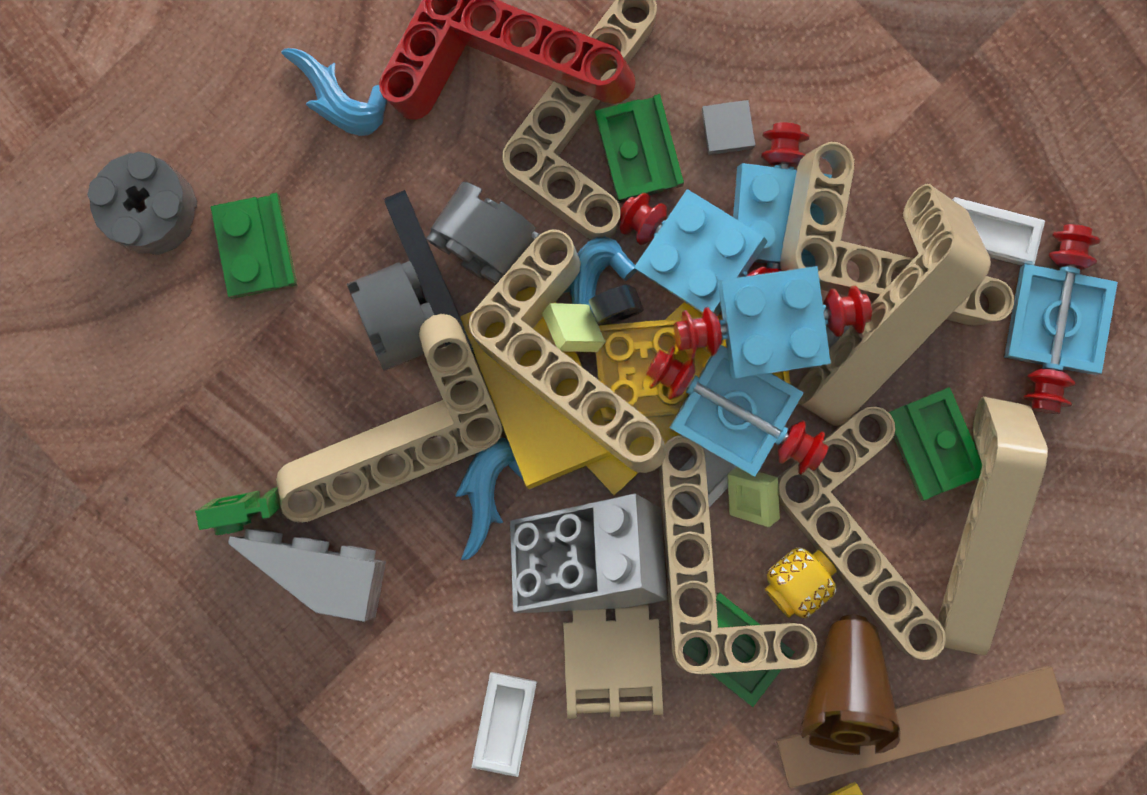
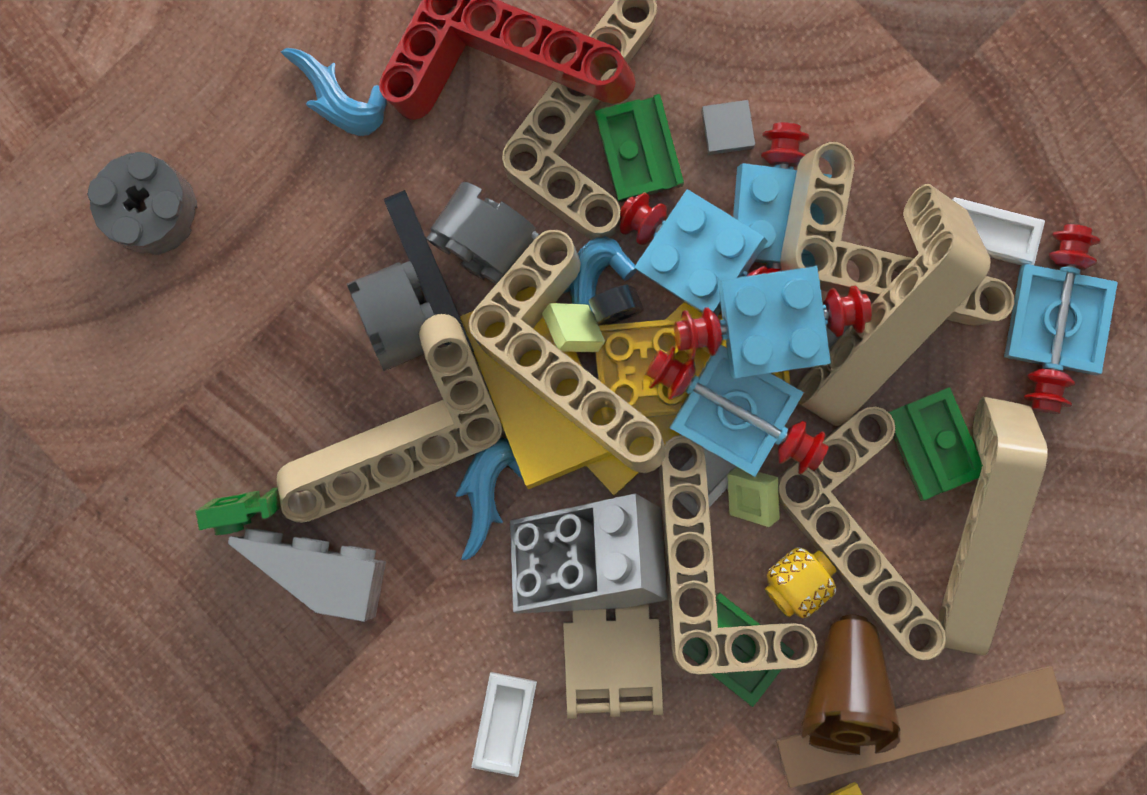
(253, 245): green plate -> none

